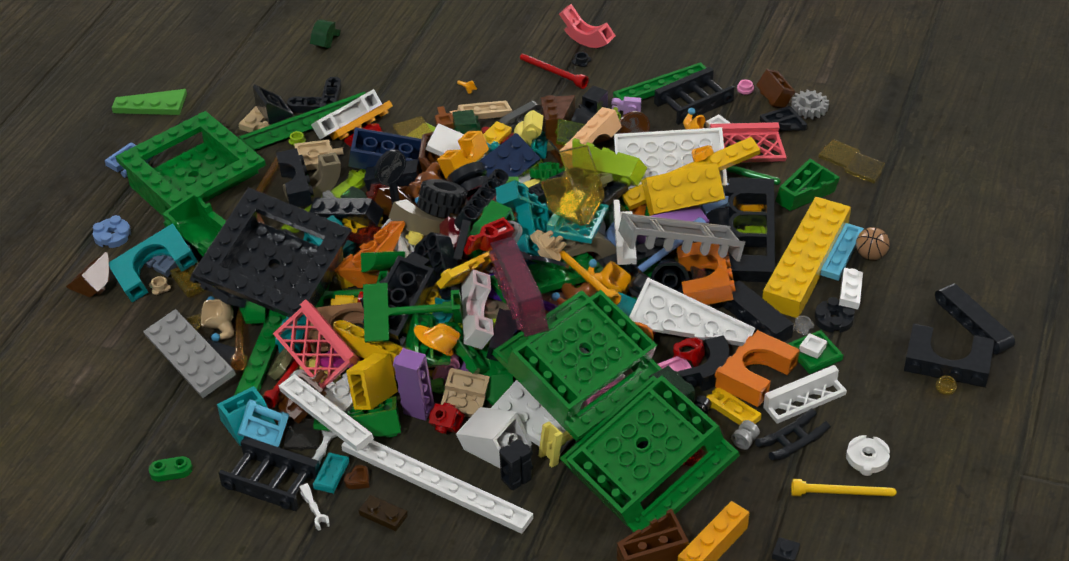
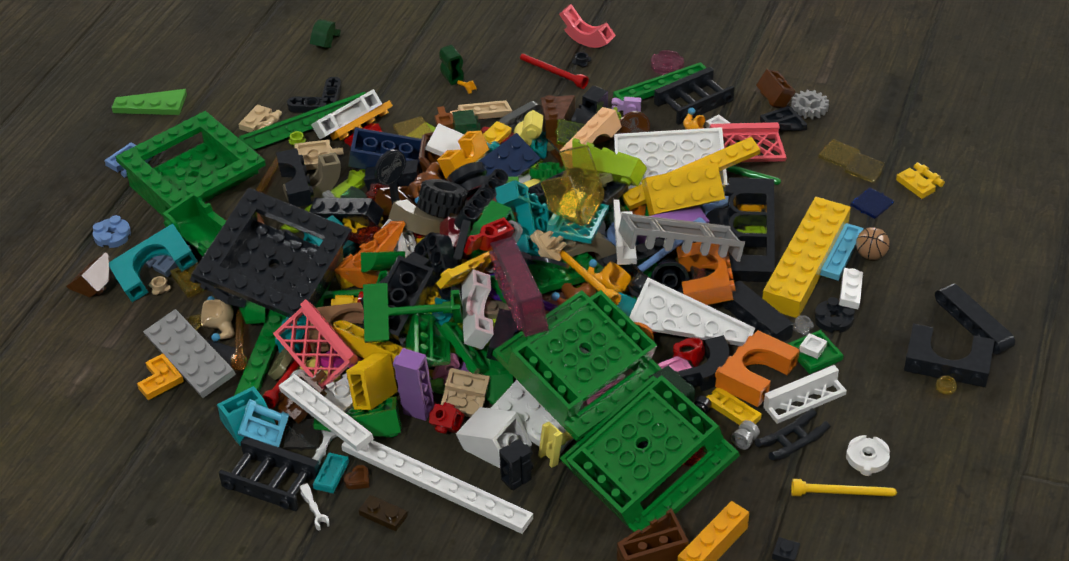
(163, 377): none -> light orange plate
(170, 469): green plate -> none
(271, 105): black slope -> none
(414, 237): light yellow plate -> none
(438, 337): light orange piece -> none
(451, 64): none -> dark green brick
(666, 62): none -> clear pink tile
(702, 153): light orange tile -> none
(745, 87): bright pink plate -> none
(805, 184): green wedge -> none
(872, 203): none -> clear blue piece
(917, 183): none -> yellow plate

